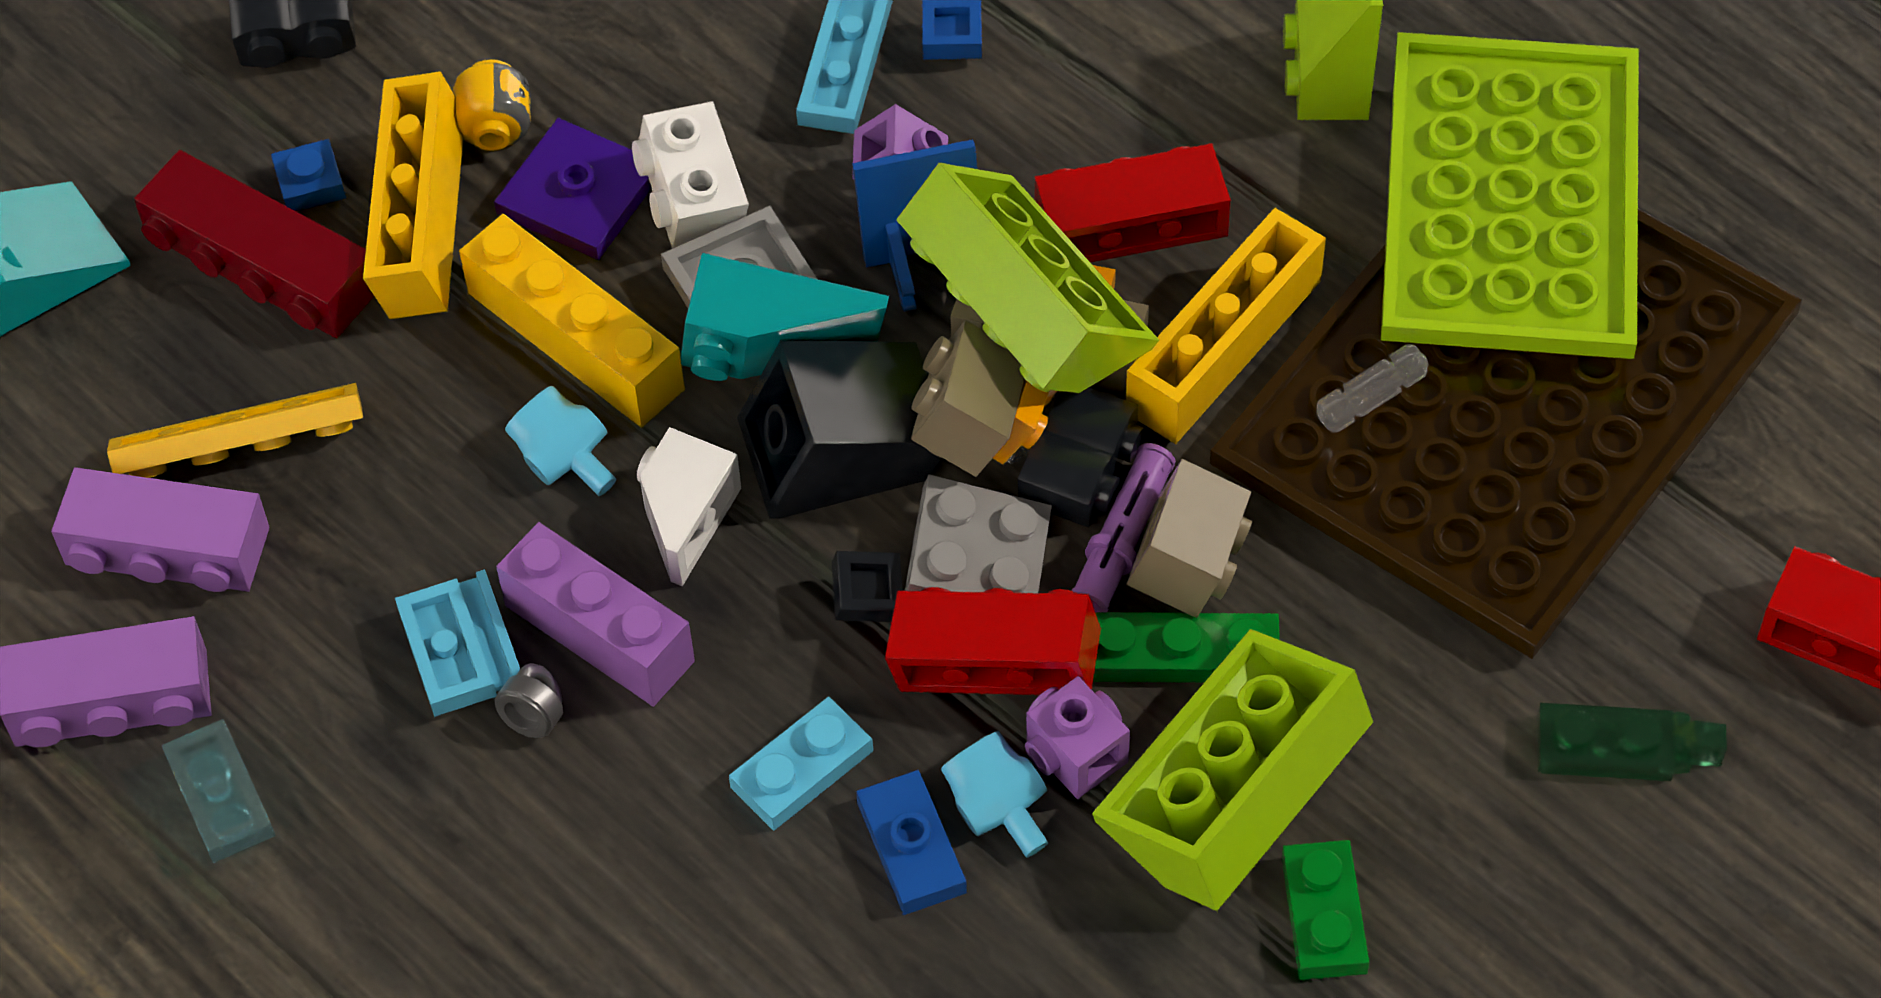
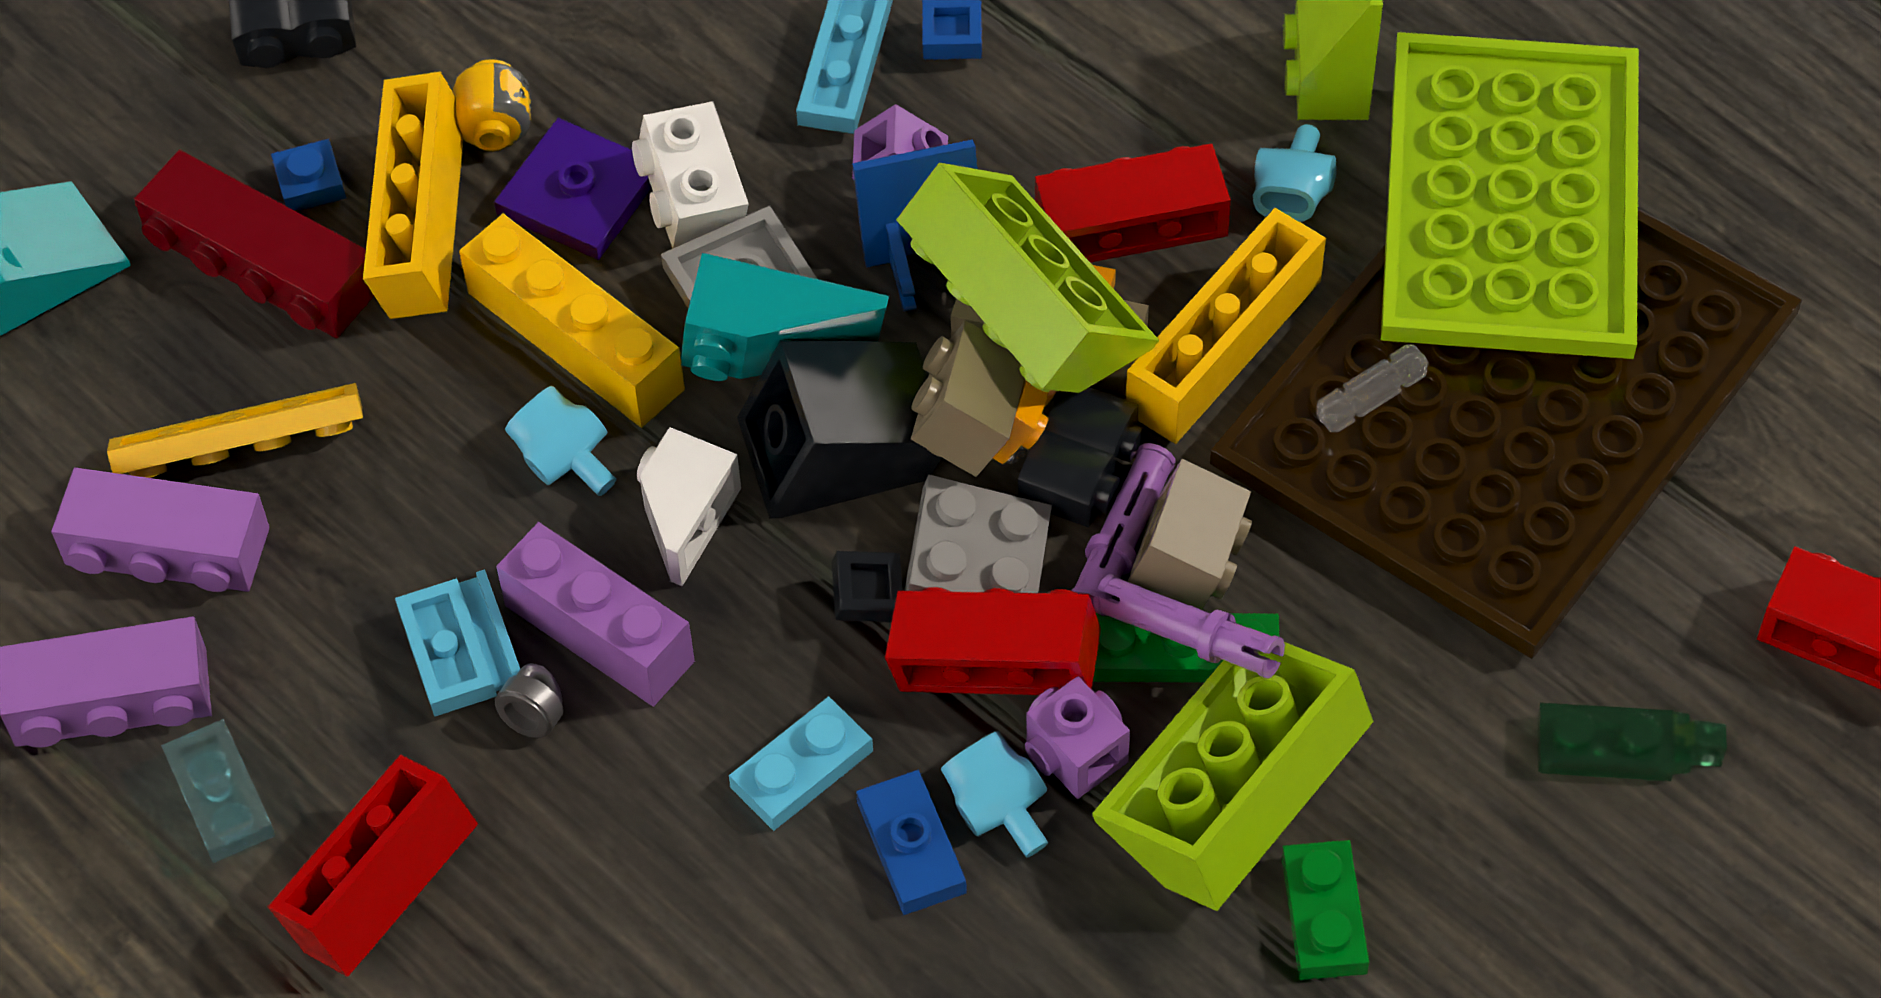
(373, 865): none -> red brick
(1212, 634): none -> medium lavender pin
(1293, 177): none -> medium azure piece

